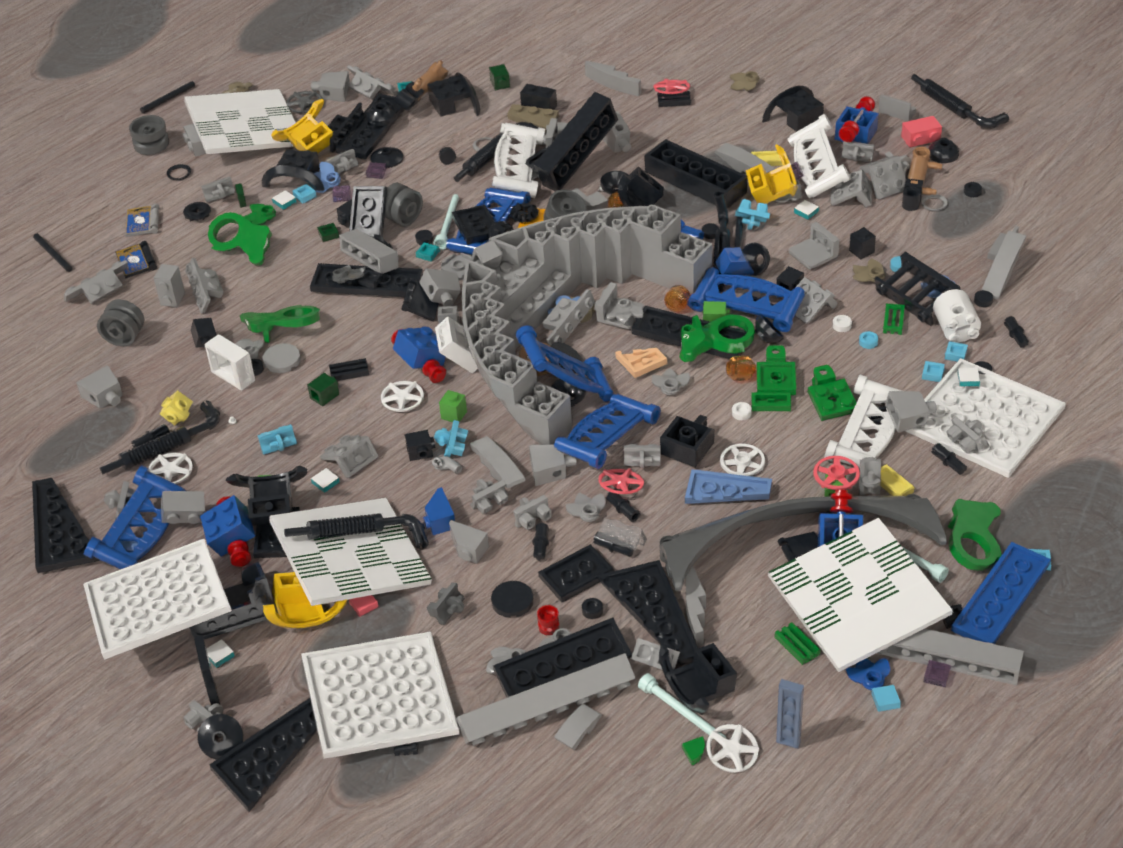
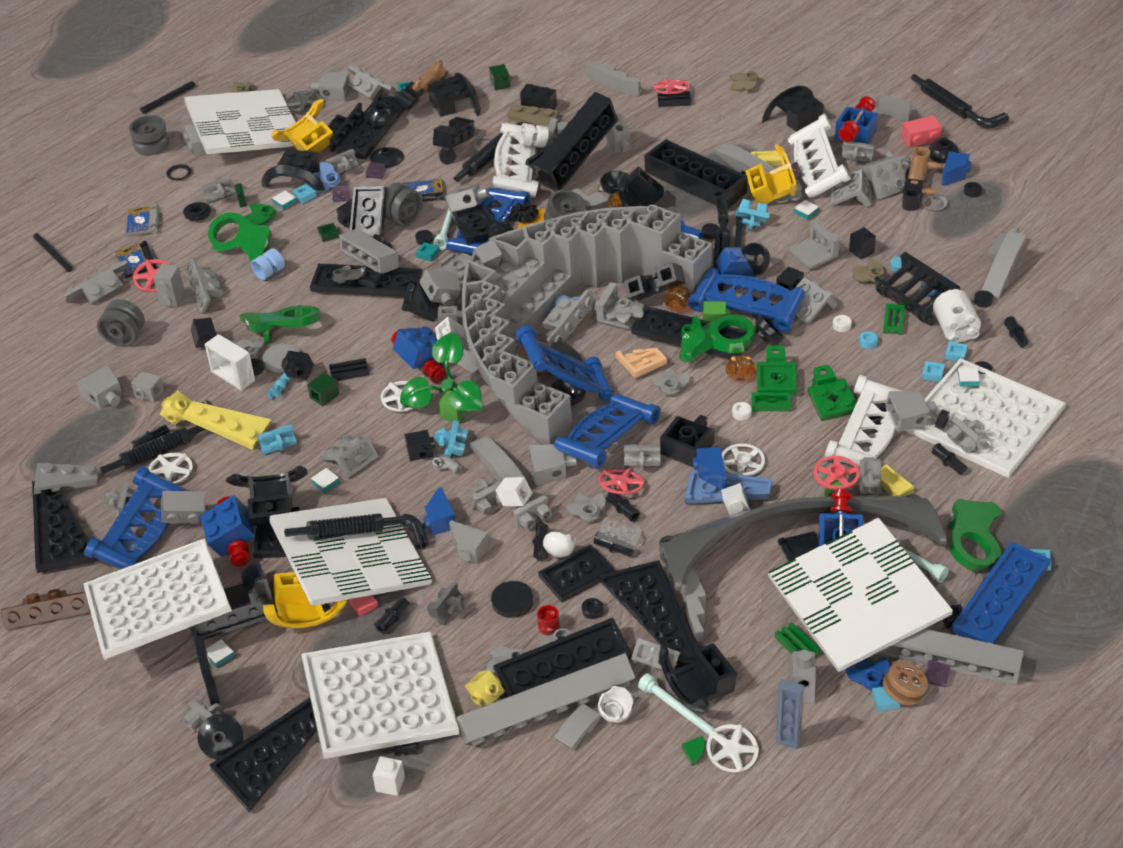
(44, 608): none -> bracket
(61, 475): none -> light grey wing
(147, 386): none -> light grey brick
(149, 275): none -> coral wheel
(228, 423): none -> light yellow wing
(269, 263): none -> light blue wheel
(279, 386): none -> medium azure piece
(297, 364): none -> black brick
(388, 776): none -> white brick
(391, 615): none -> black axle
(428, 188): none -> piece
(457, 132): none -> black arch
(465, 395): none -> green plant
(466, 197): none -> light grey torso
(485, 688): none -> light yellow brick
(513, 491): none -> white brick
(533, 135): none -> white wheel
(559, 544): none -> white hair
(615, 704): none -> white hair
(645, 286): none -> black arch
(710, 466): none -> blue slope
(735, 499): none -> white brick
(804, 669): none -> light grey torso
(905, 683): none -> medium nougat head
(942, 419): none -> black tile
(956, 167): none -> blue slope

